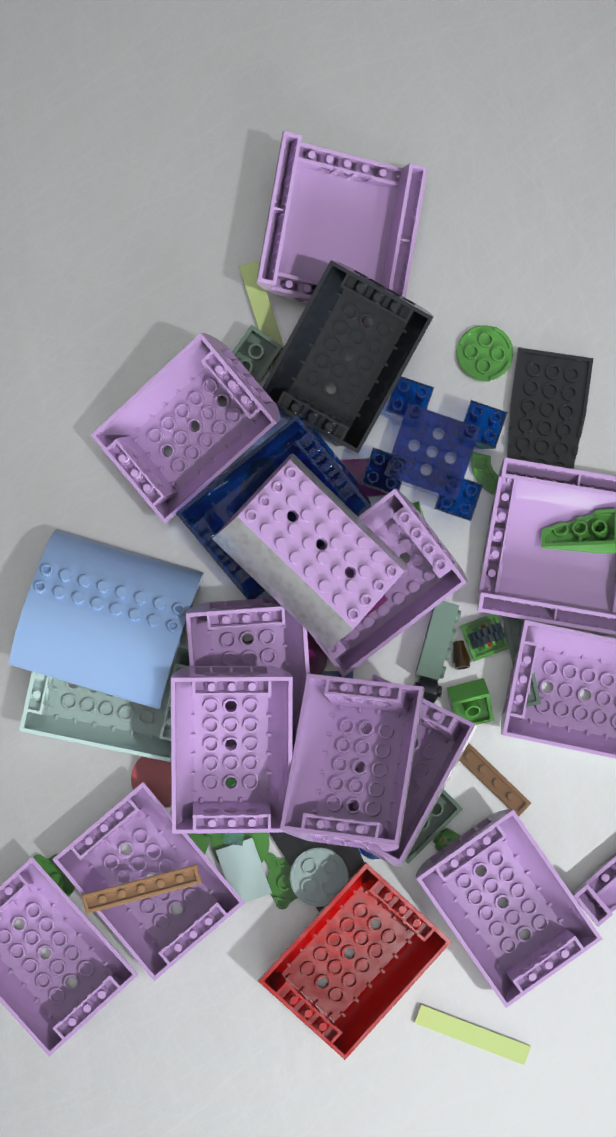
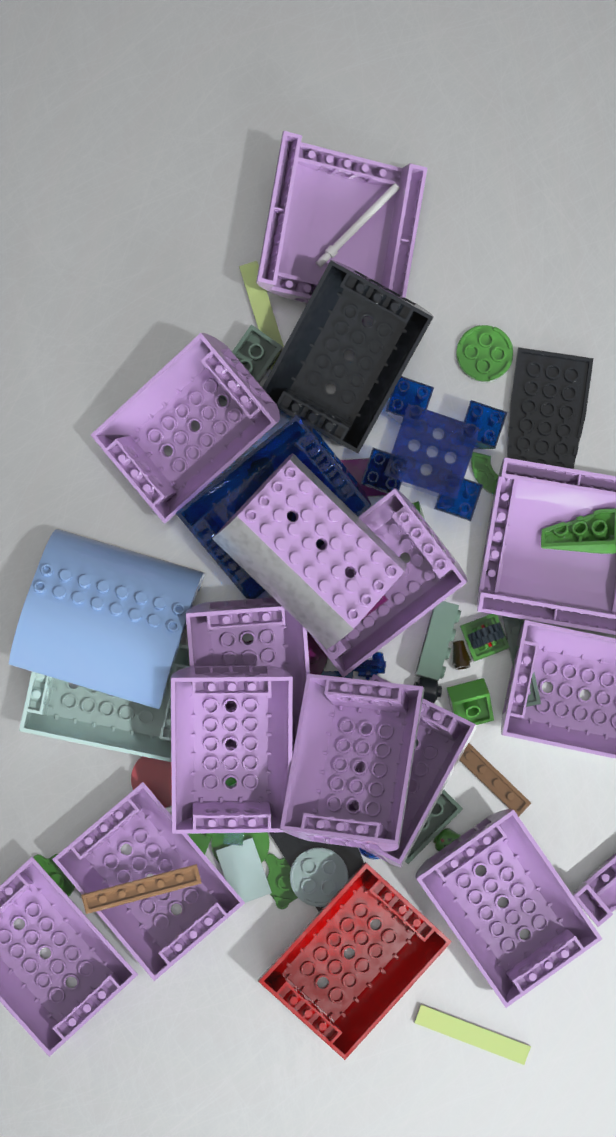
(332, 250): none -> white bar
(371, 667): none -> clear blue hips

